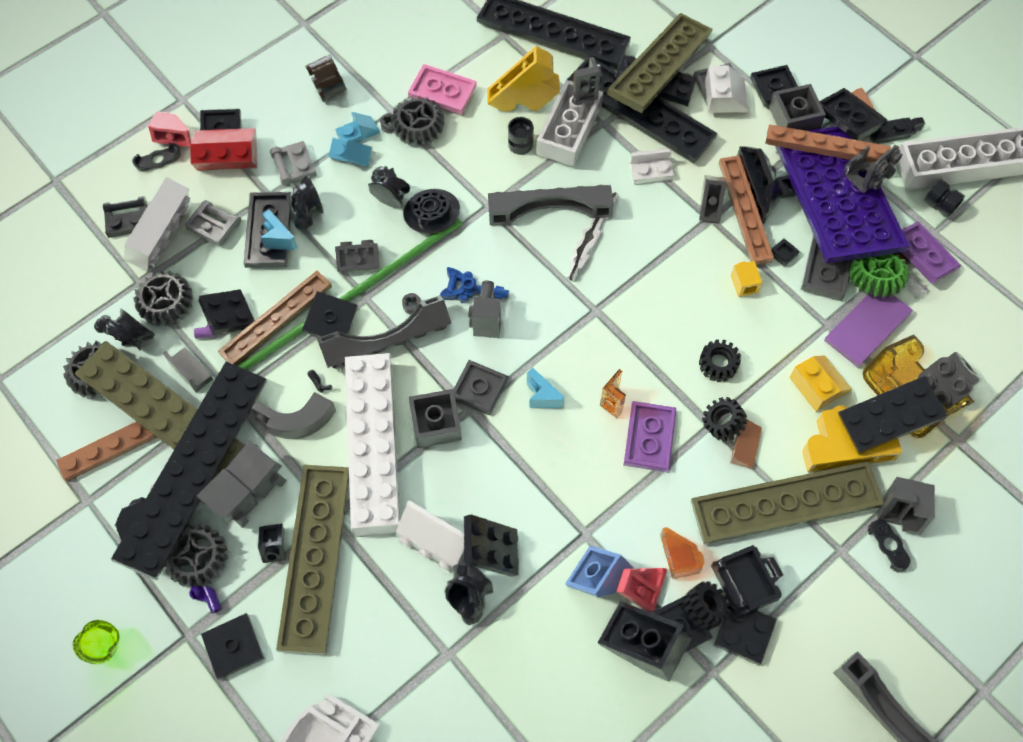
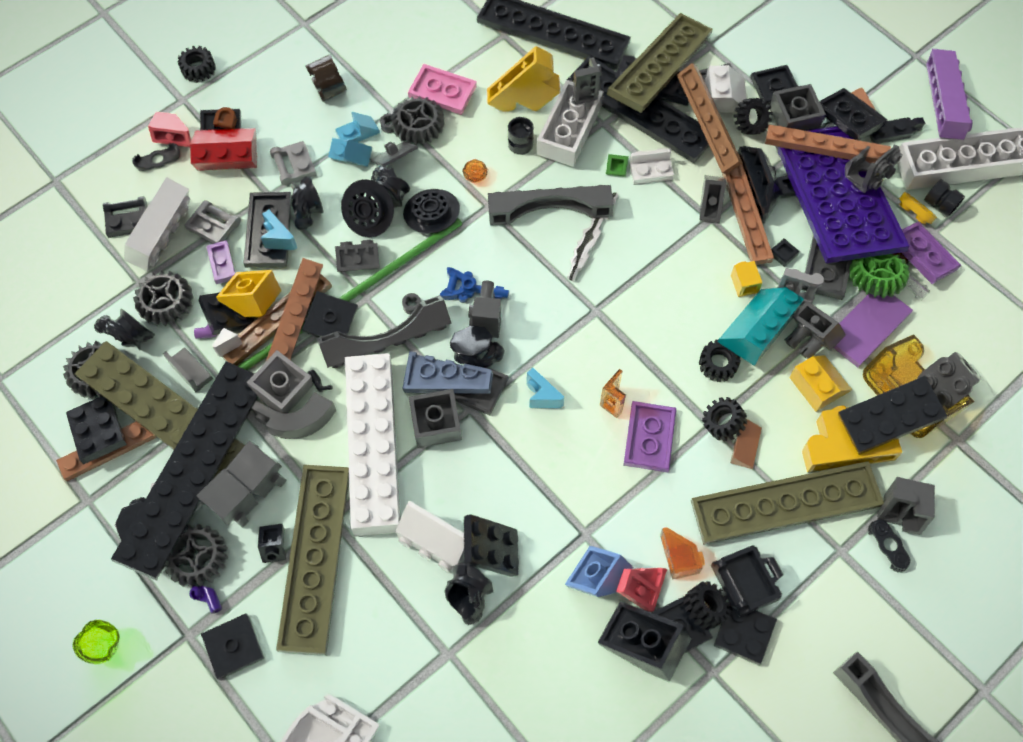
(95, 429): none -> black plate
(196, 55): none -> black tyre
(221, 262): none -> plate
(225, 118): none -> dark orange tile
(226, 342): none -> white slope
(250, 292): none -> yellow slope
(280, 383): none -> light grey slope
(296, 308): none -> nougat plate
(364, 209): none -> black wheel
(393, 153): none -> dark grey piece
(431, 375): none -> sand blue wing
(475, 347): none -> black piece
(479, 167): none -> clear orange plate
(617, 165): none -> bright green slope
(709, 119): none -> medium nougat plate
(761, 323): none -> teal slope
(762, 116): none -> black tyre
(795, 279): none -> light grey plate
(817, 324): none -> dark grey brick
(923, 215): none -> yellow plate
(948, 94): none -> medium lavender brick

